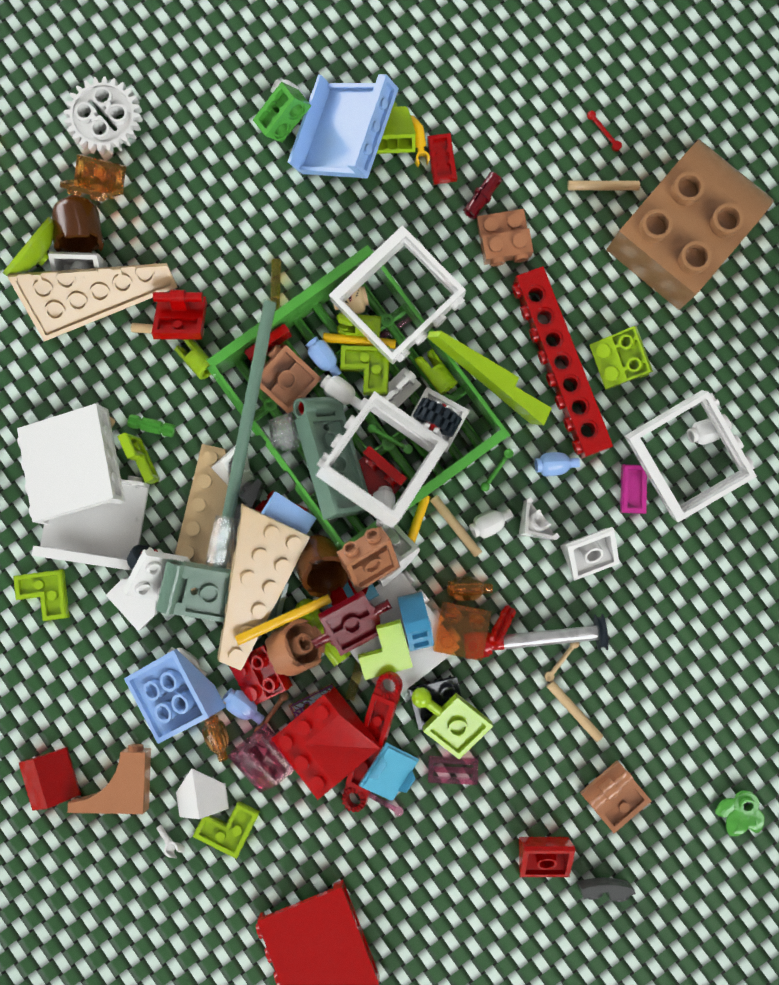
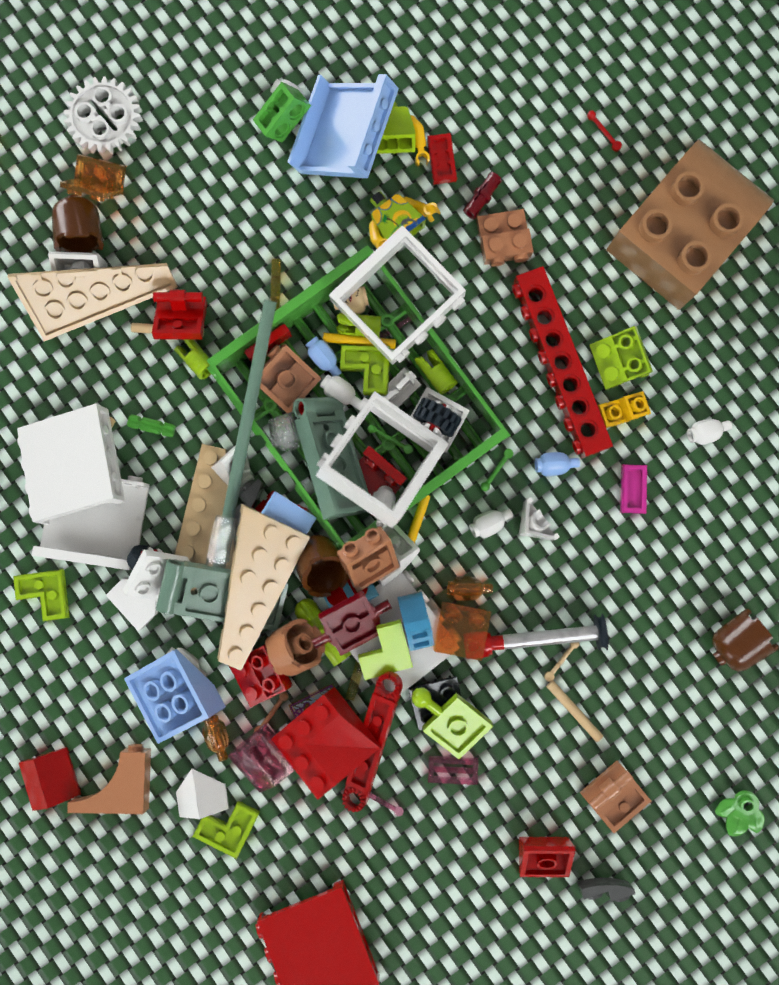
(34, 250): lime dish -> none
(136, 451): lime tile -> none
(170, 845): white hand -> none
(241, 706): light blue plant -> none
(283, 619): yellow bar -> none
(390, 772): medium azure piece -> none
(397, 212): none -> torso
(456, 526): tan bar -> none
(494, 377): lime slope -> none
(501, 626): red axle -> none
(591, 553): white slope -> none
(604, 185): tan bar -> none
(624, 409): none -> yellow slope
(732, 443): white window -> none
(742, 642): none -> reddish brown cylinder

